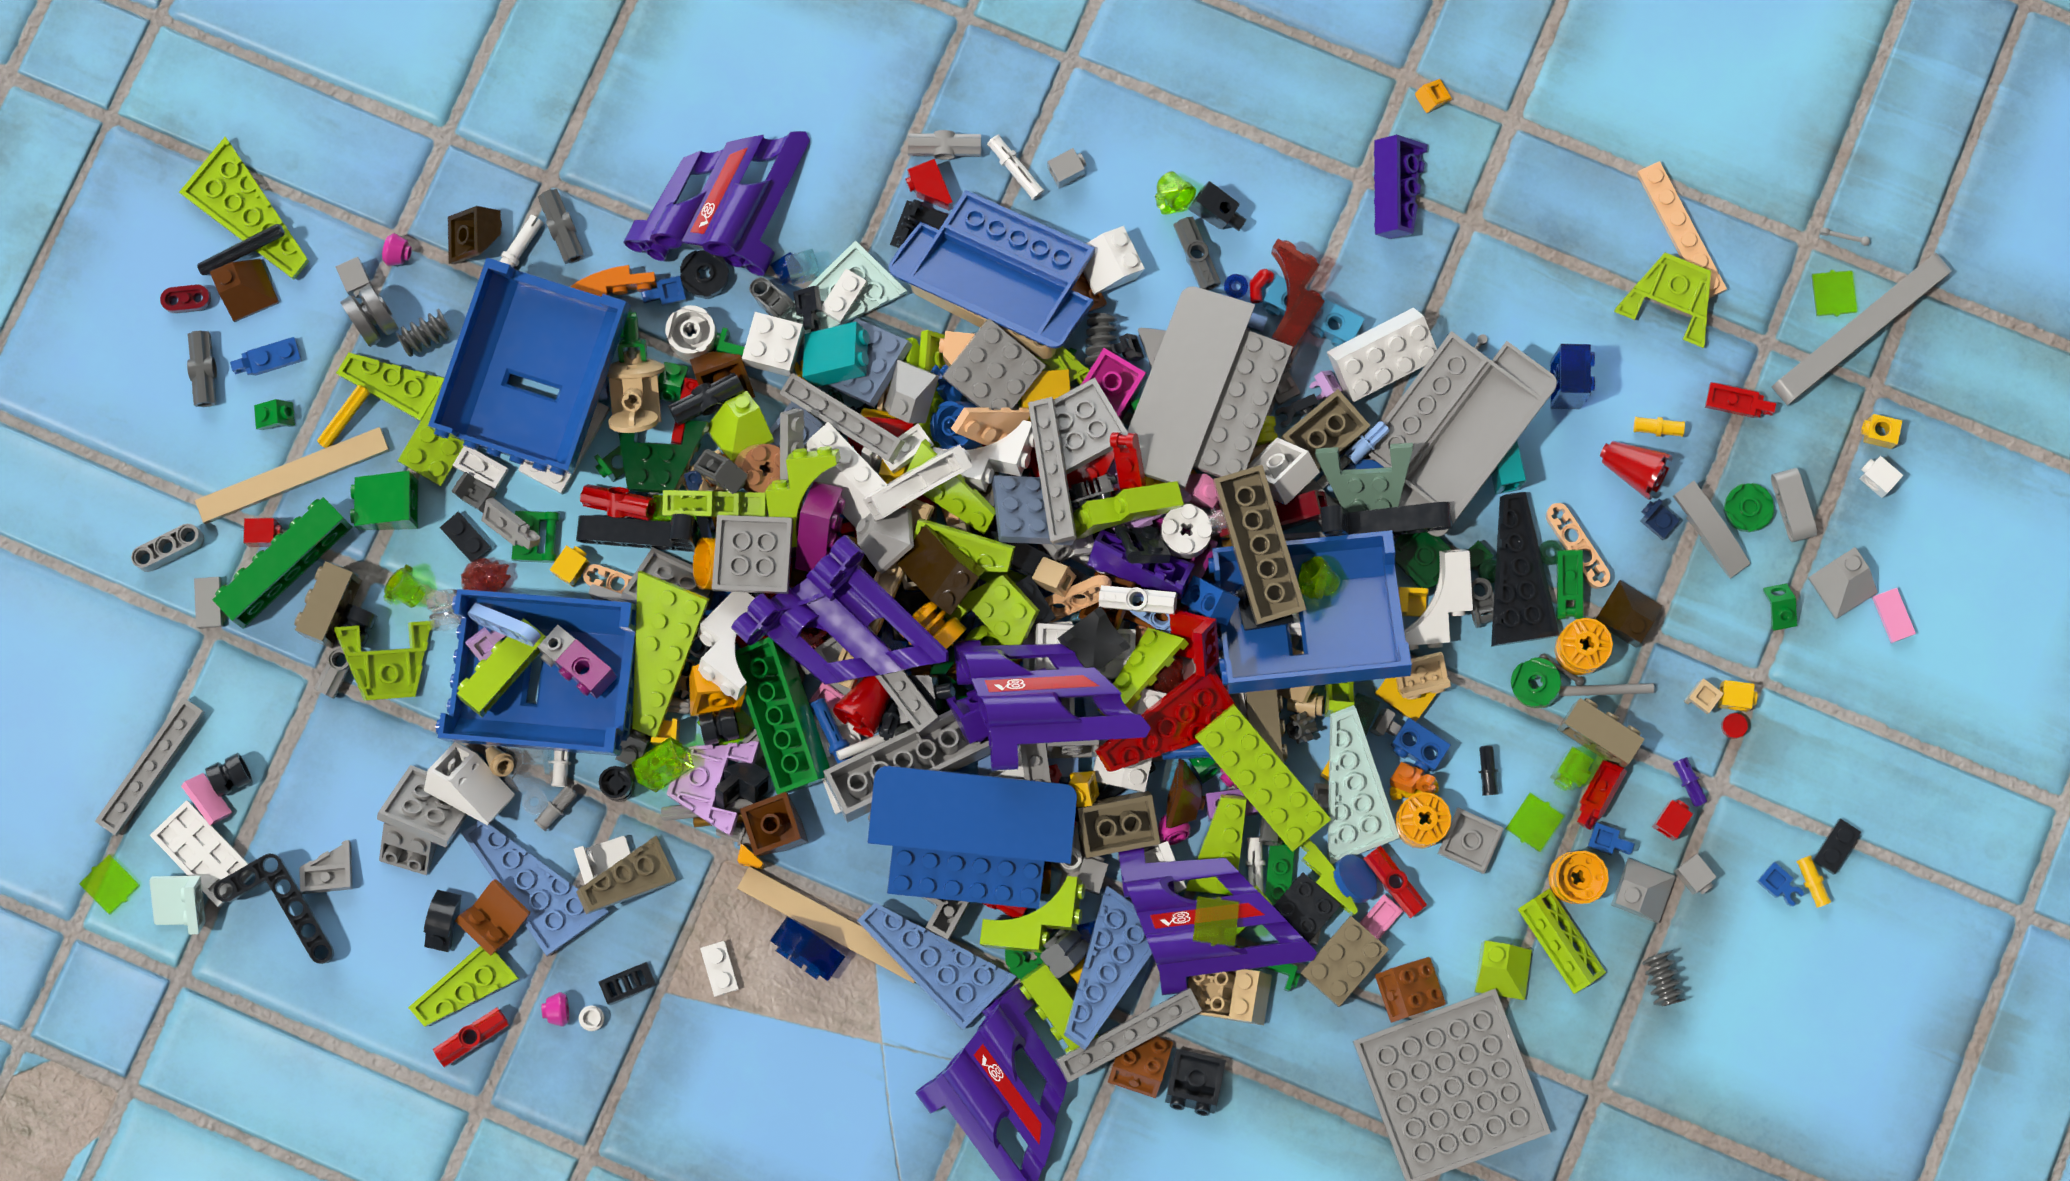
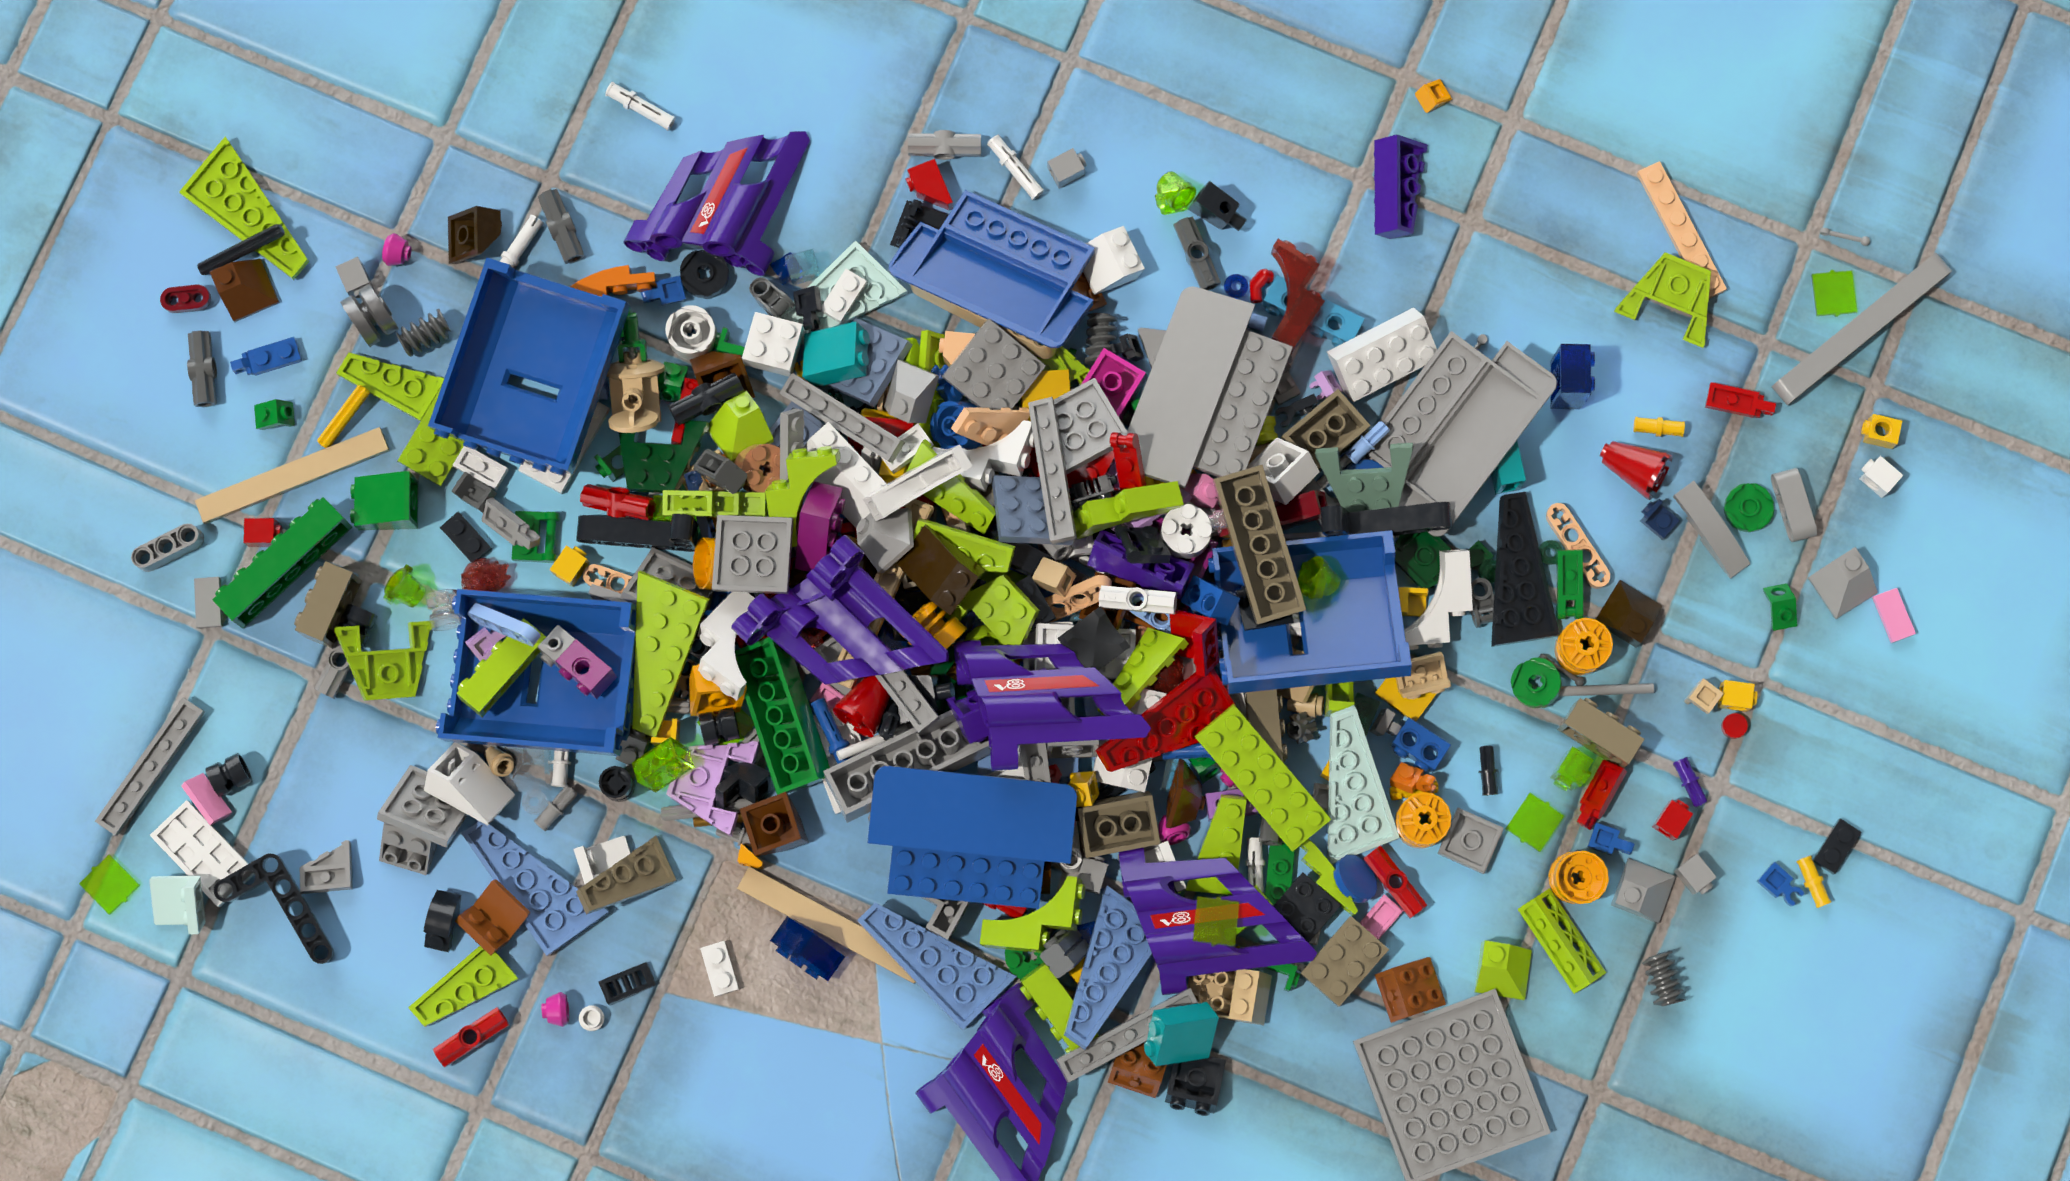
(632, 101): none -> white pin
(1181, 1034): none -> teal brick

